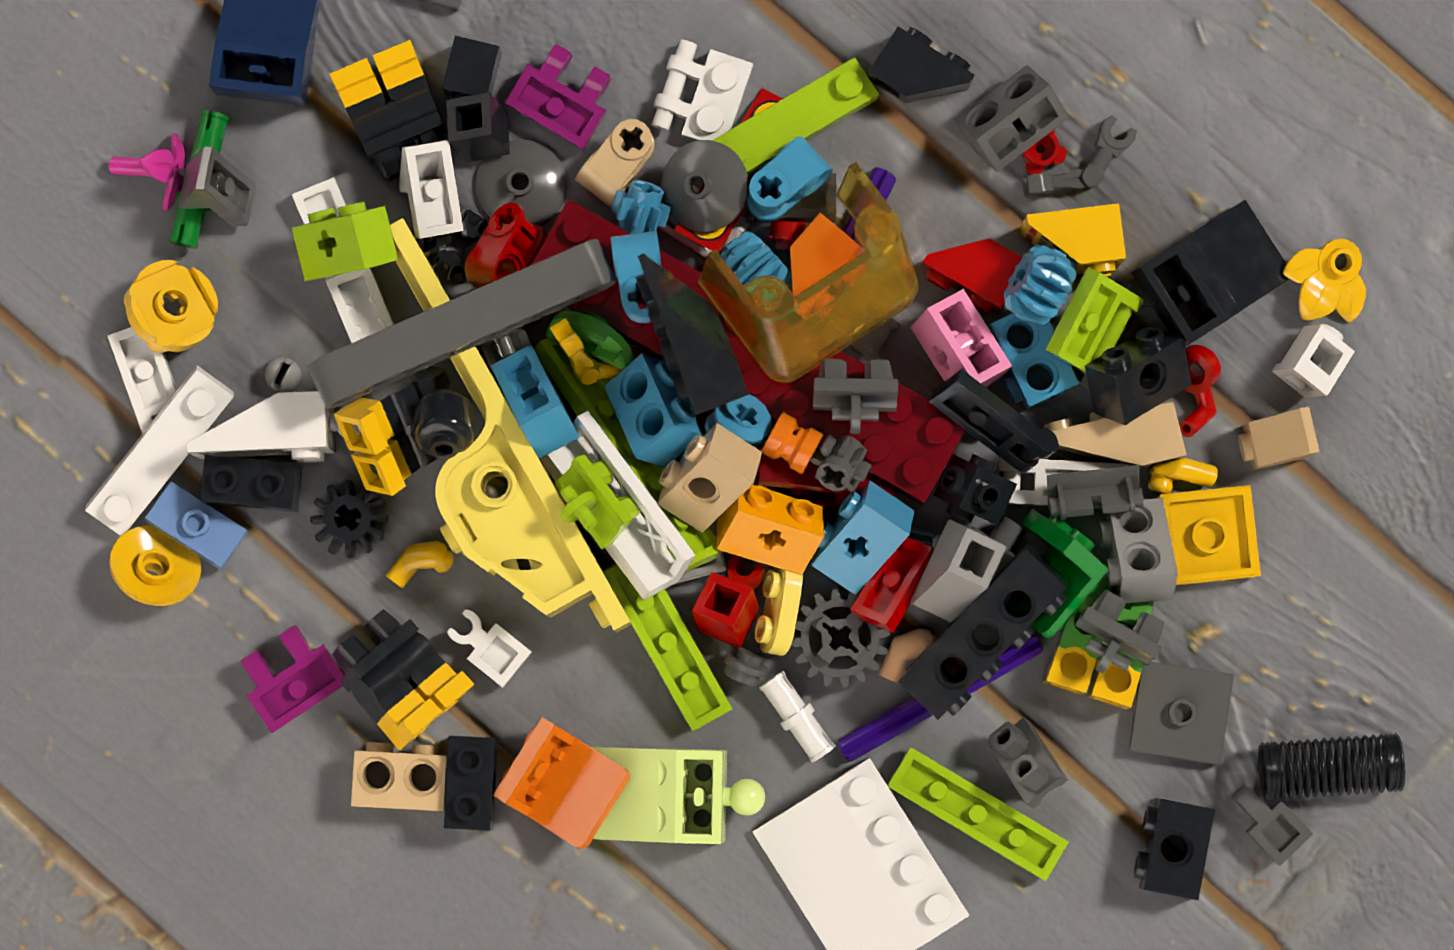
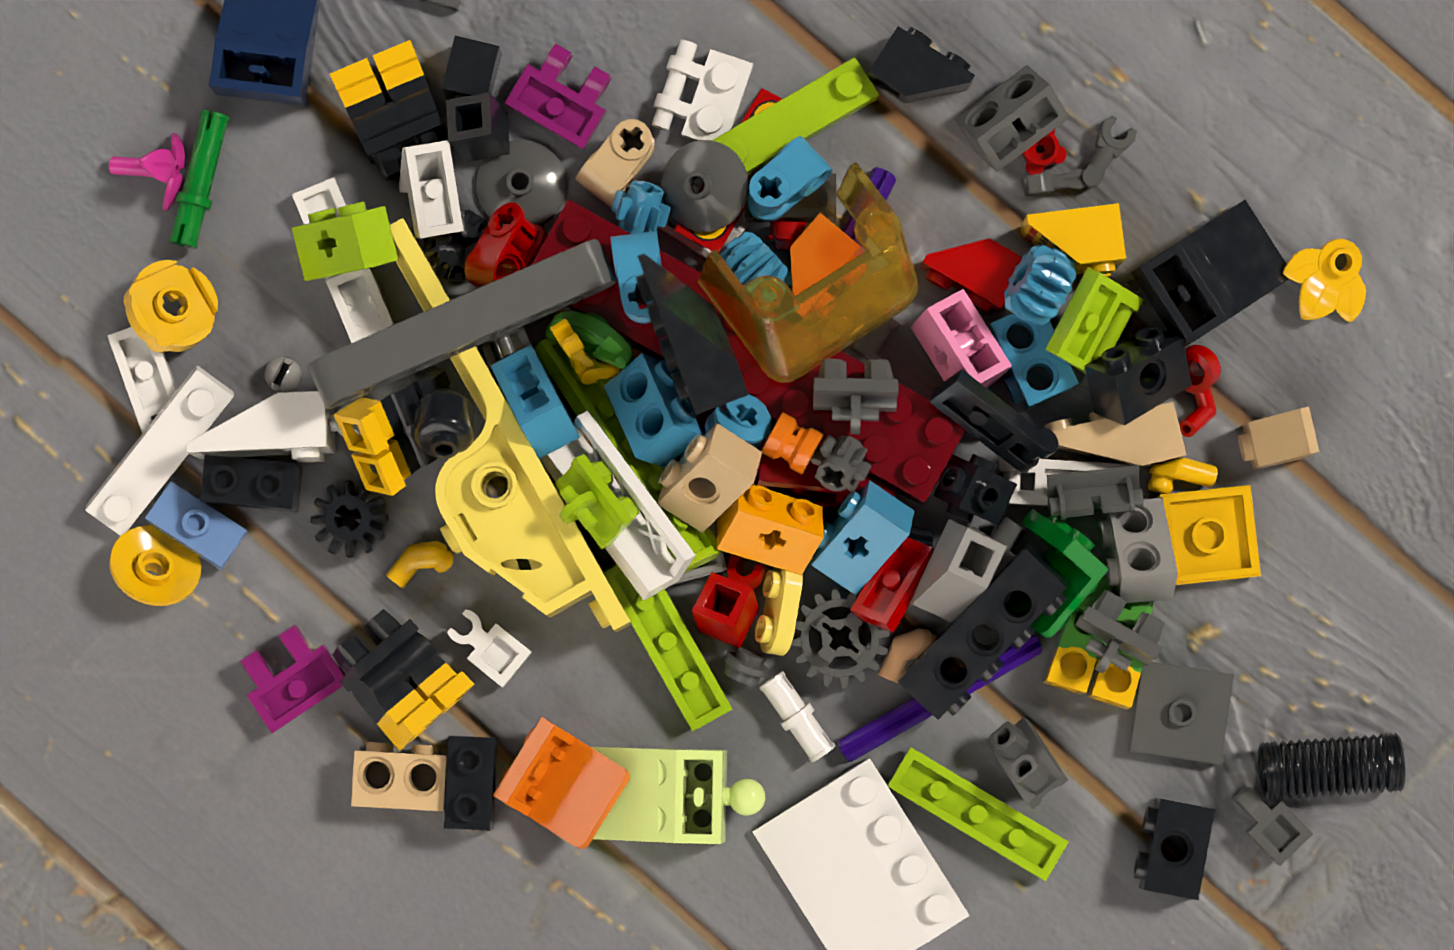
(217, 185): flat silver slope -> none
(1329, 360): white brick -> none

